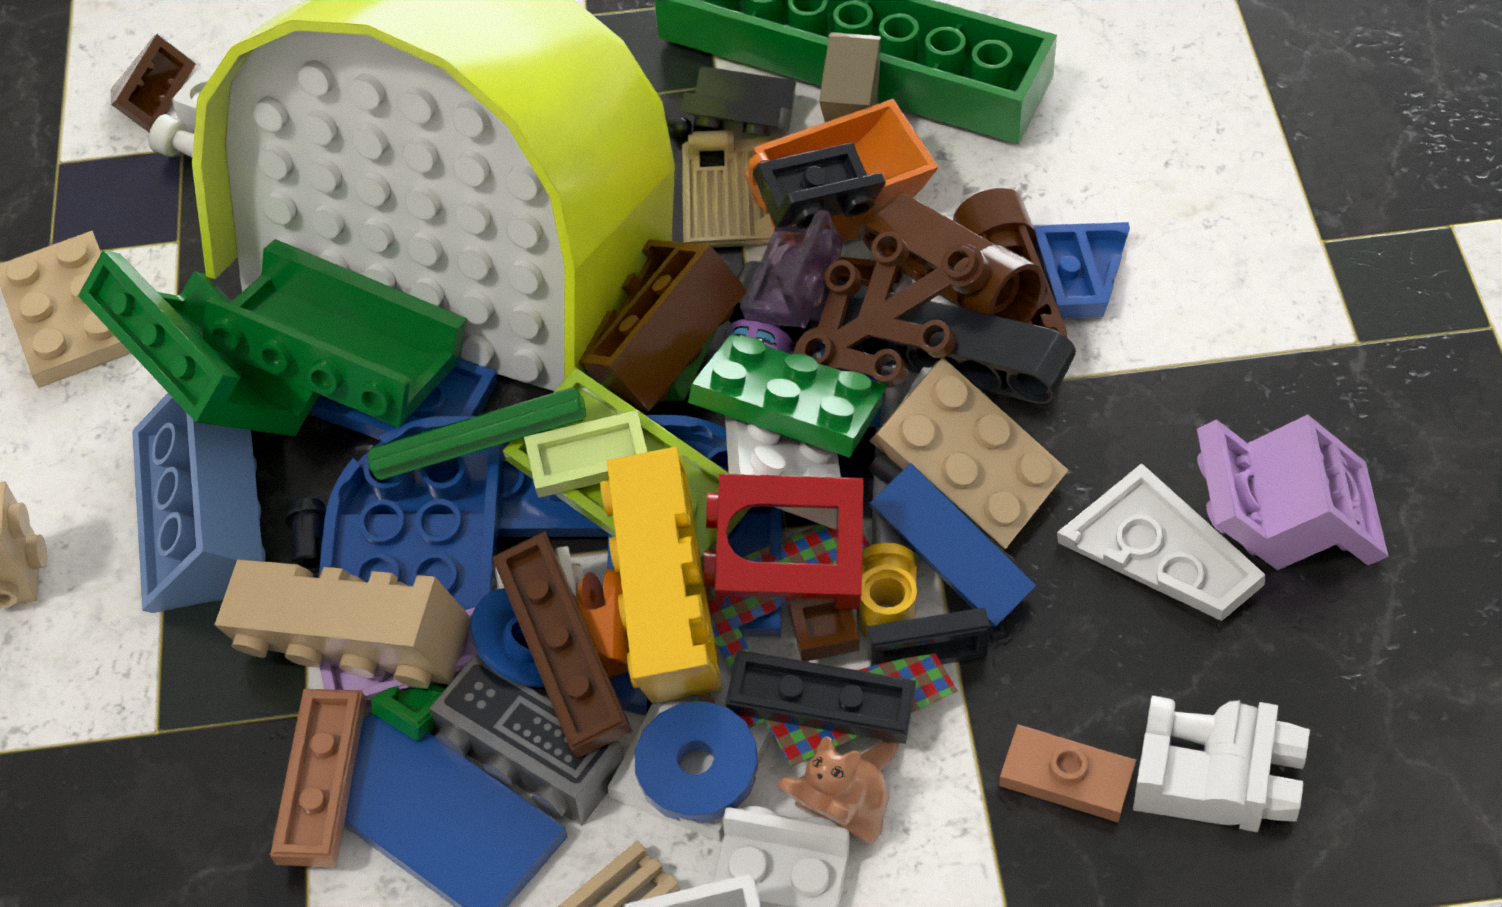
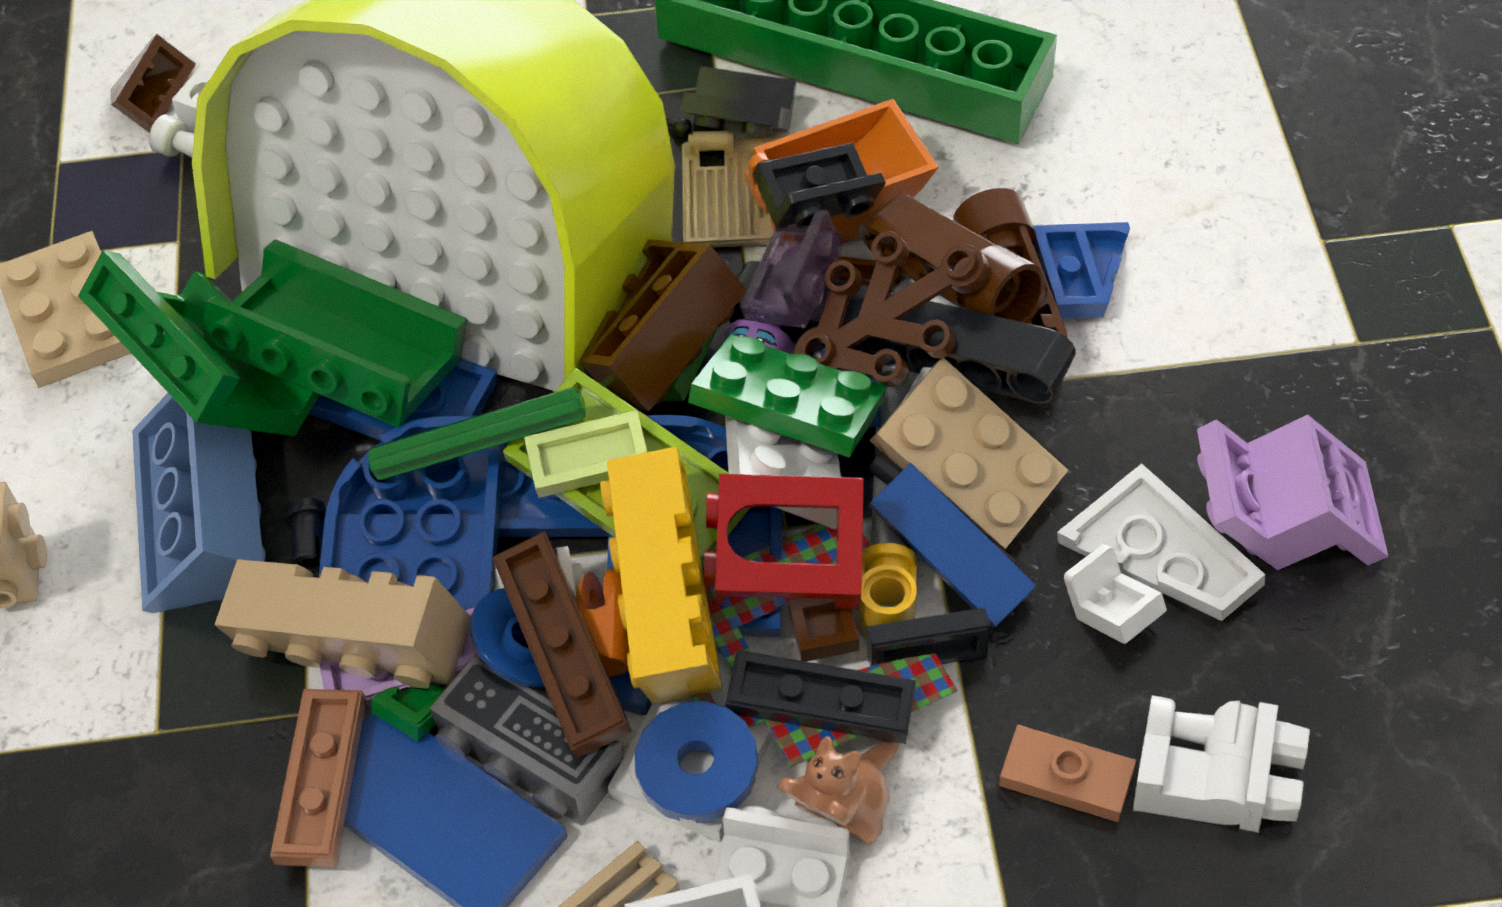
(850, 74): dark tan slope -> none
(1111, 599): none -> white bracket

